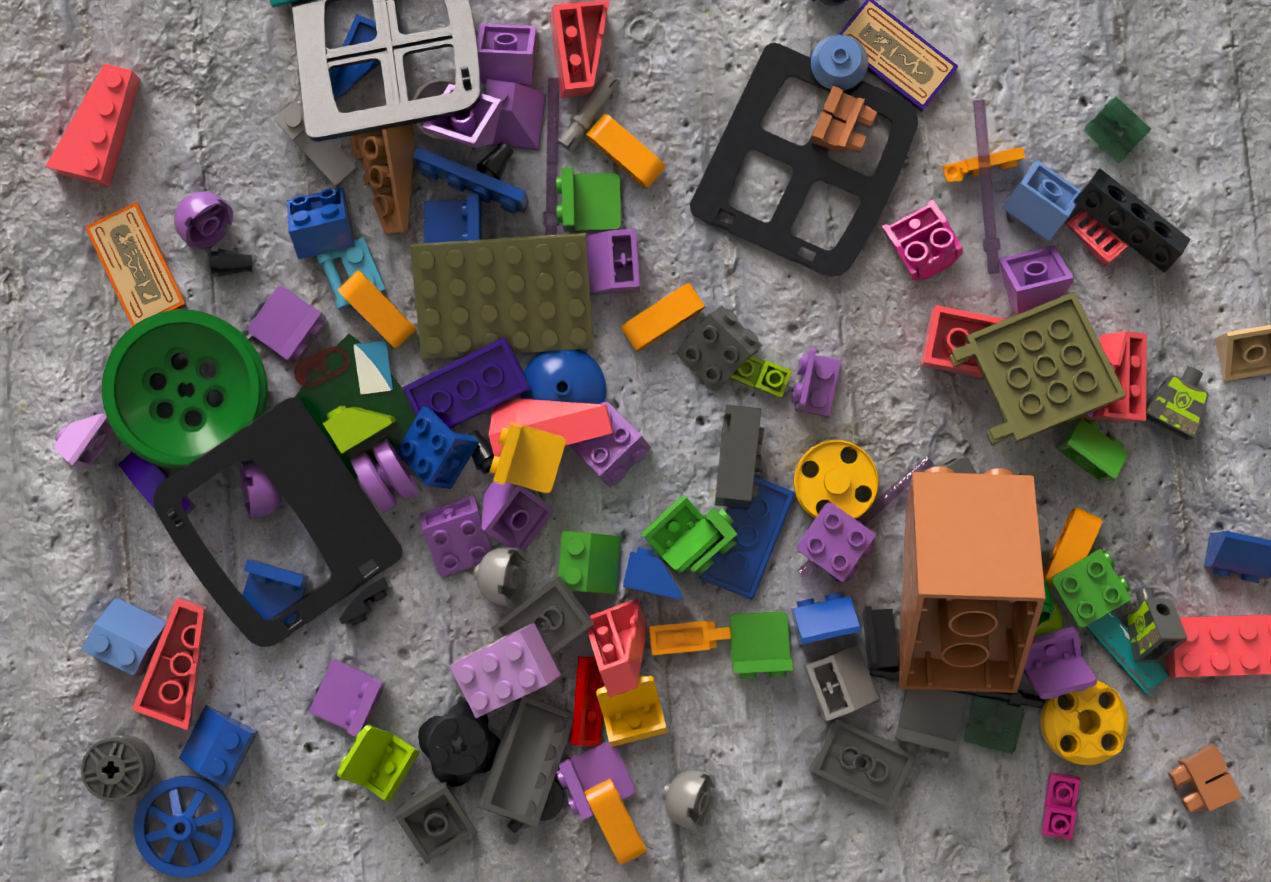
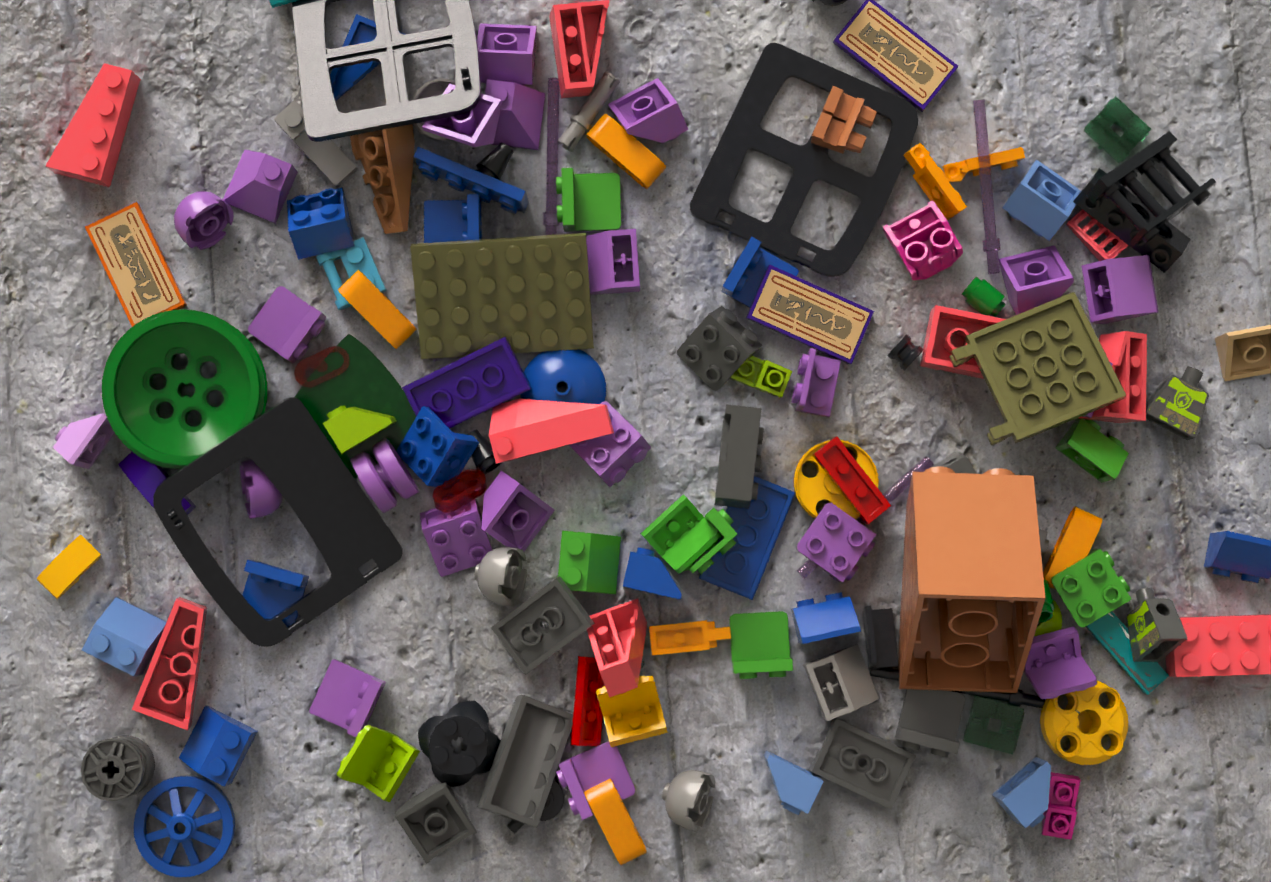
(68, 567): none -> yellow slope
(229, 262): black cone -> none
(260, 185): none -> medium lavender slope
(359, 606): black slope -> none
(373, 367): sticker -> none
(459, 490): none -> clear red plate
(505, 670): lavender brick -> none
(528, 457): yellow bracket -> none
(650, 113): none -> medium lavender slope
(663, 317): light orange beam -> none
(749, 271): none -> blue bracket
(793, 784): none -> medium blue slope
(809, 314): none -> tile
(839, 62): medium blue cone -> none
(851, 480): none -> red plate
(905, 352): none -> black wheel
(933, 181): none -> light orange hinge
(984, 297): none -> green brick
(1026, 793): none -> medium blue slope
(1119, 289): none -> medium lavender slope
(1144, 164): none -> black fence
(1207, 778): nougat hips -> none

